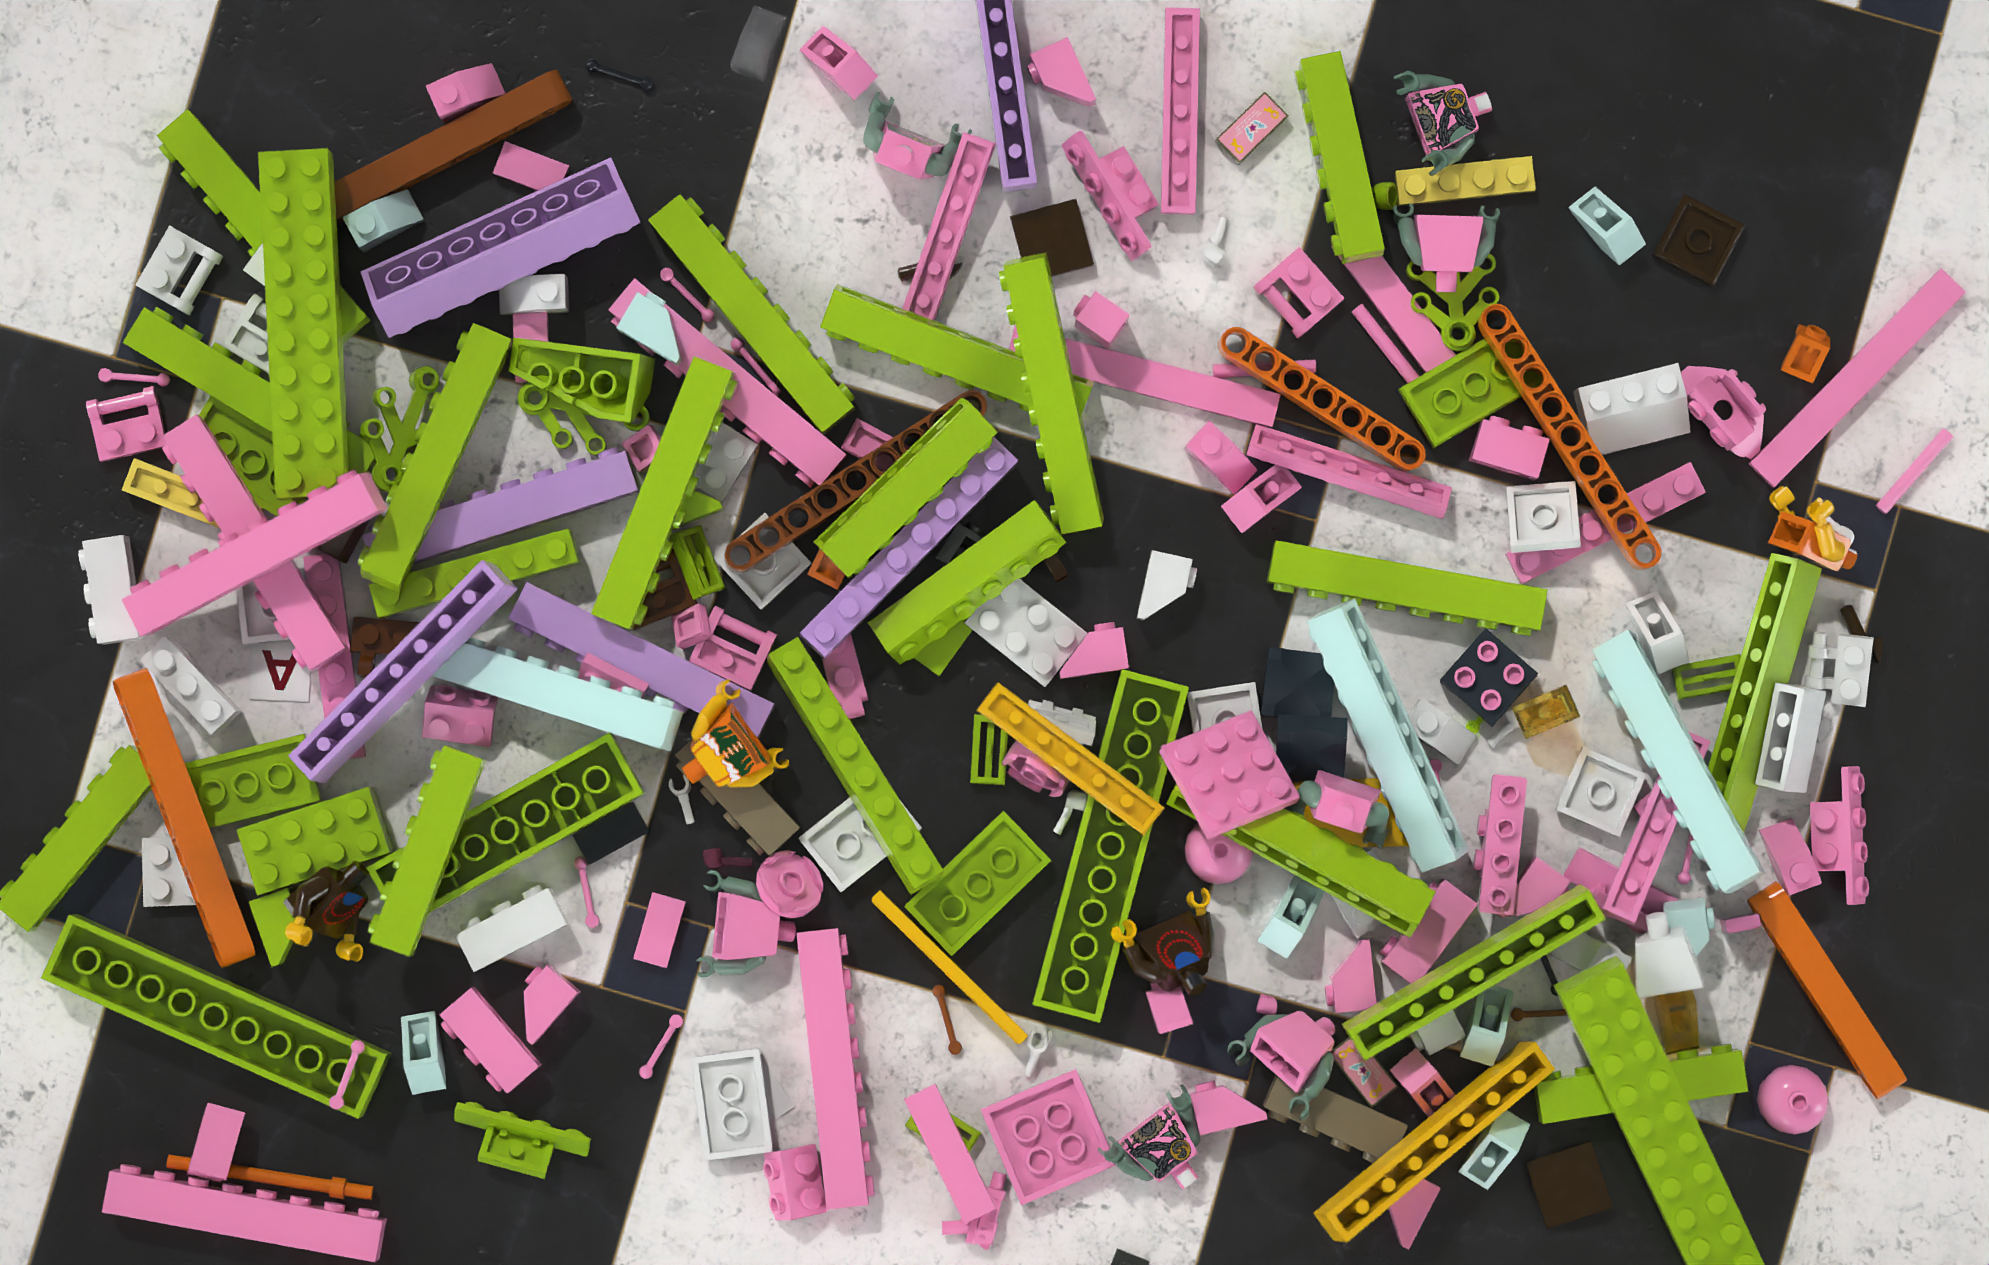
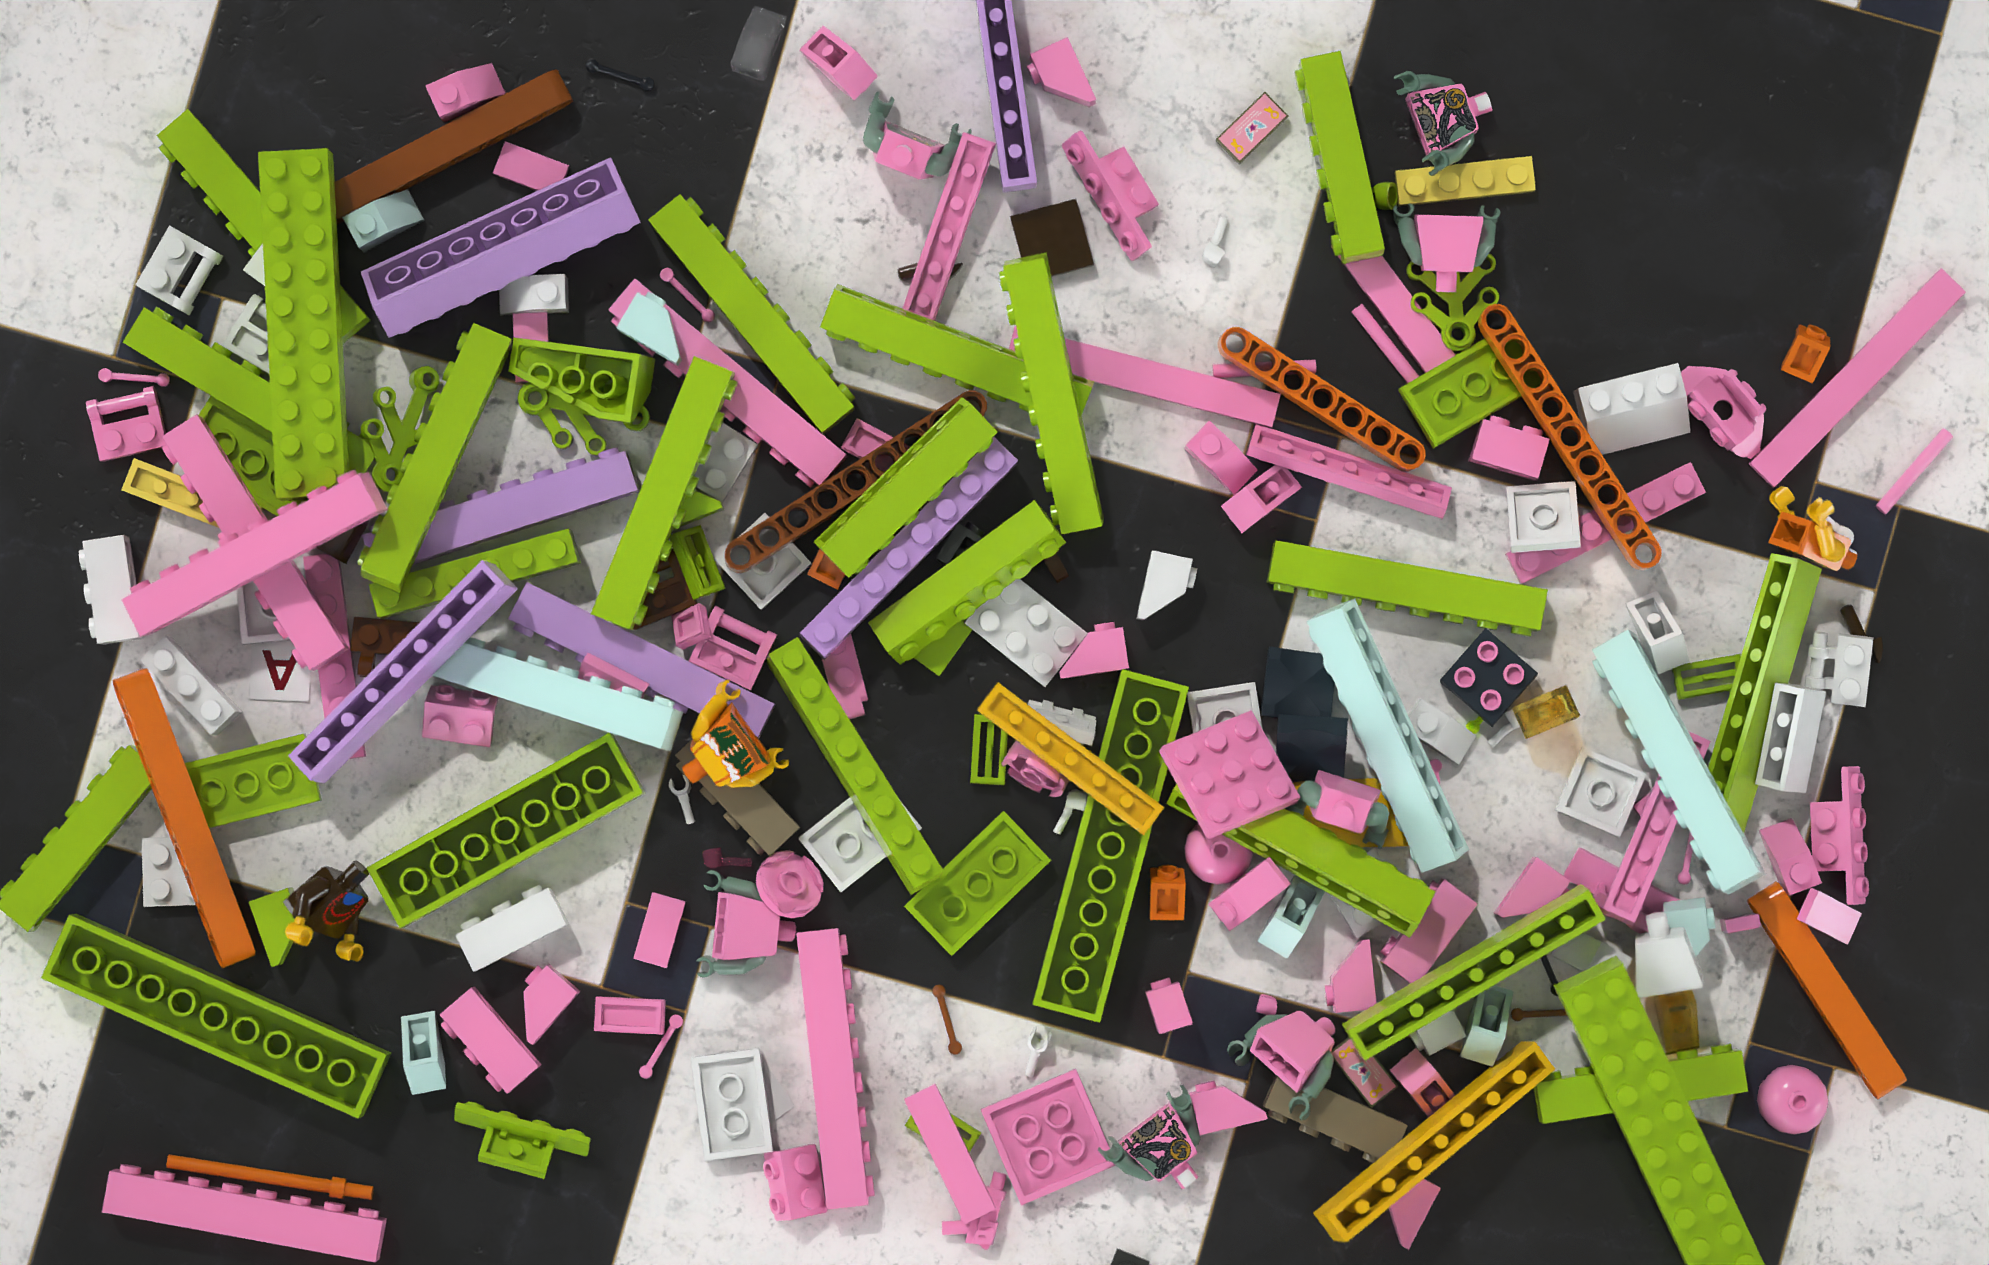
(215, 1143): bright pink hinge -> none
(320, 835): lime brick -> none
(337, 1100): bright pink hinge -> none
(427, 851): lime brick -> none
(592, 919): bright pink hinge -> none
(611, 833): black tile -> none
(629, 1015): none -> bright pink tile
(642, 447): bright pink tile -> none
(738, 345): bright pink hinge -> none
(949, 967): yellow tile -> none
(1100, 319): bright pink brick -> none
(1167, 893): none -> orange bracket
(1174, 950): dark brown torso -> none
(1180, 111): bright pink plate -> none
(1249, 893): none -> bright pink slope
(1306, 284): bright pink plate -> none
(1494, 1149): light aqua slope -> none
(1500, 844): bright pink bracket -> none
(1568, 1184): dark brown tile -> none
(1608, 225): light aqua slope -> none
(1698, 240): dark brown tile -> none
(1829, 916): none -> bright pink tile

